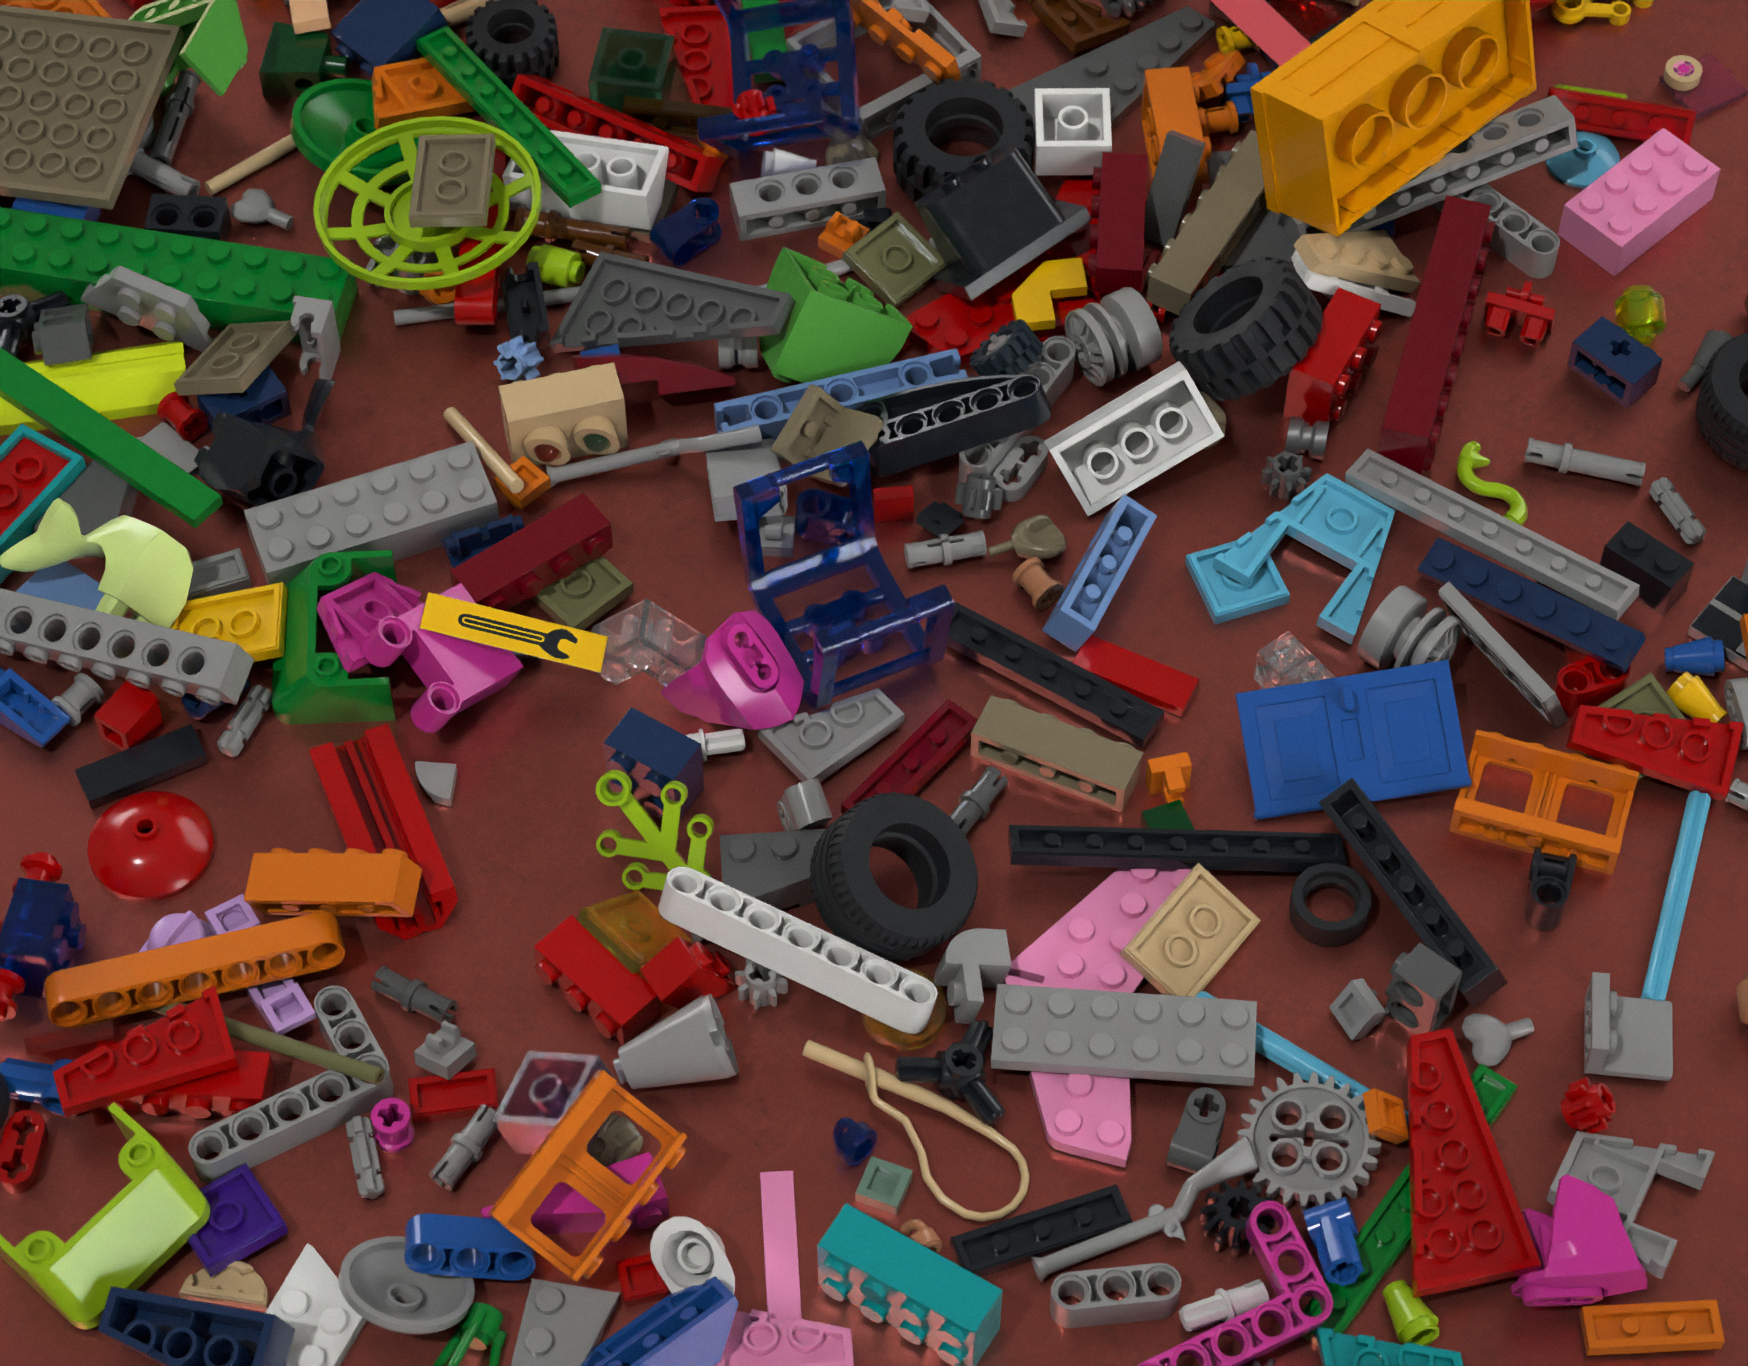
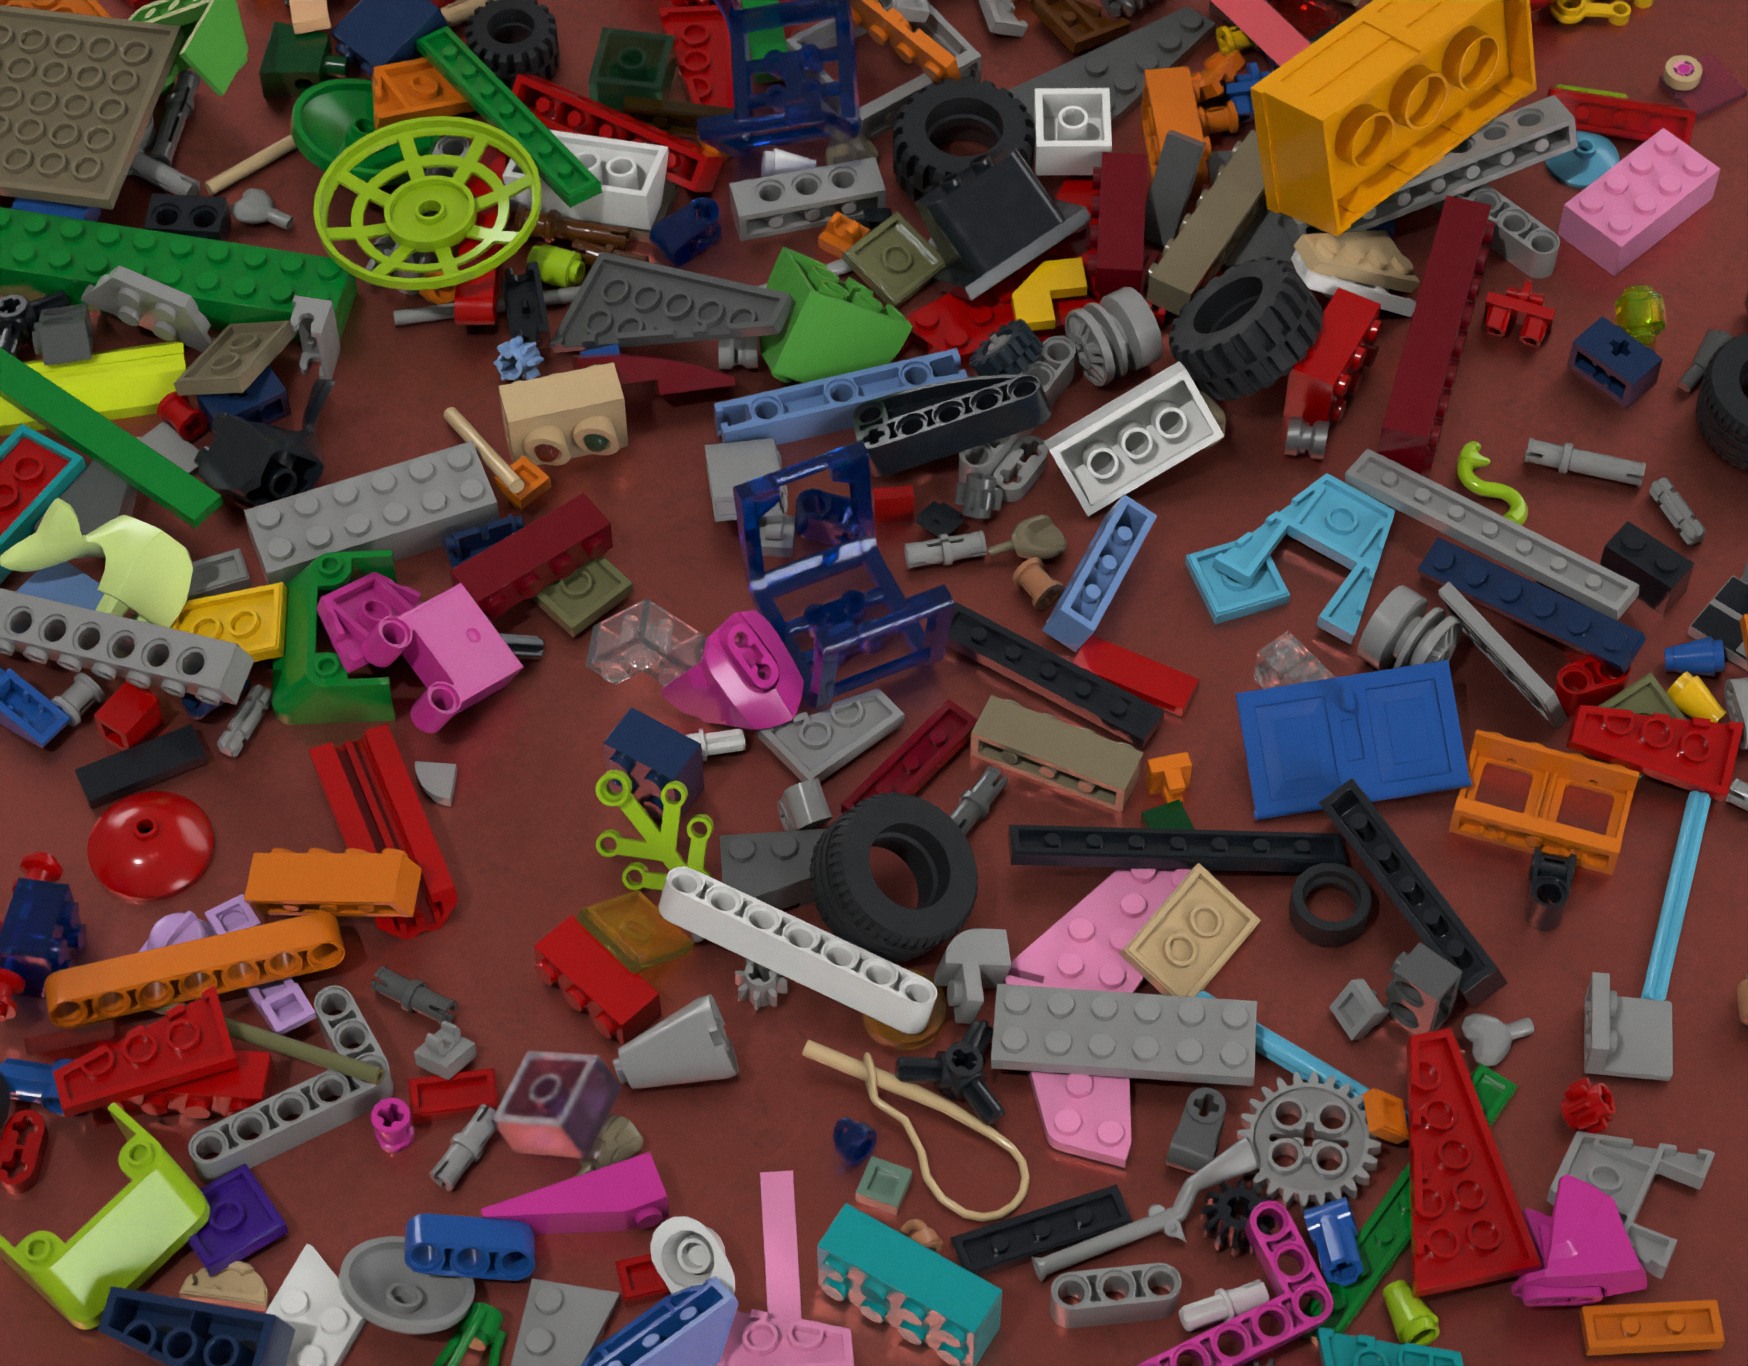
(365, 1157): light grey axle -> none
(452, 180): dark tan tile -> none
(514, 632): yellow sticker -> none
(566, 1159): orange window -> none
(663, 450): light grey piece -> none
(686, 972): red slope -> none
(753, 104): red gear -> none
(822, 426): dark tan bracket -> none
(1285, 475): dark grey gear -> none

